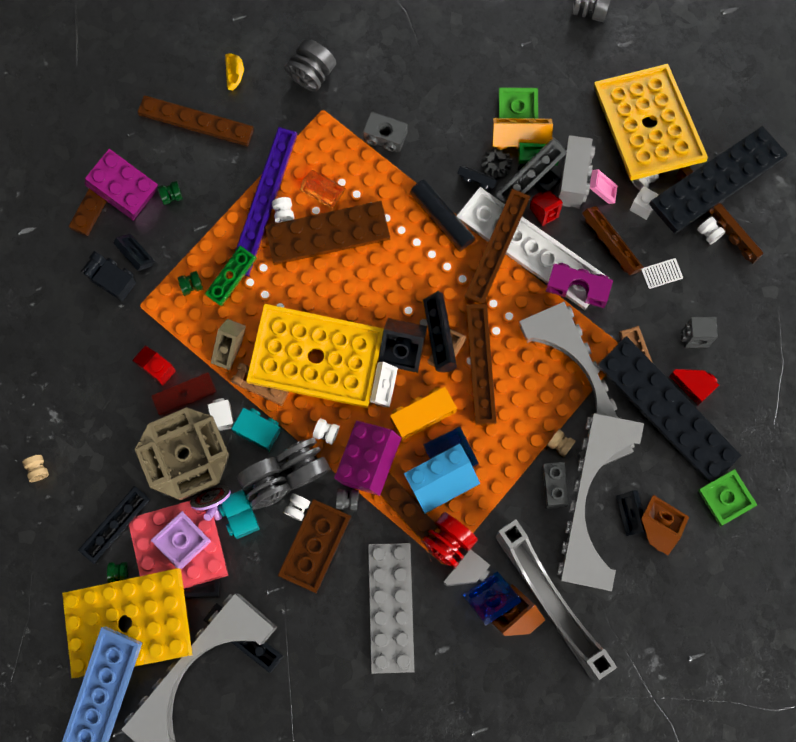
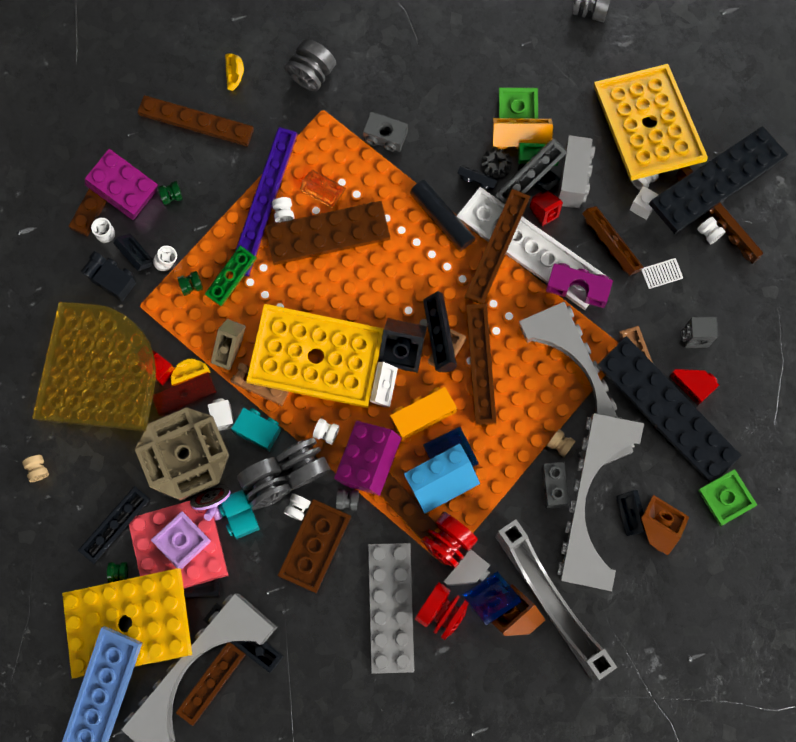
(96, 370): none -> clear yellow plate
(100, 226): none -> white wheel
(167, 254): none -> white wheel
(188, 370): none -> yellow plate
(210, 683): none -> reddish brown plate
(442, 611): none -> red wheel
(603, 186): bright pink tile -> none

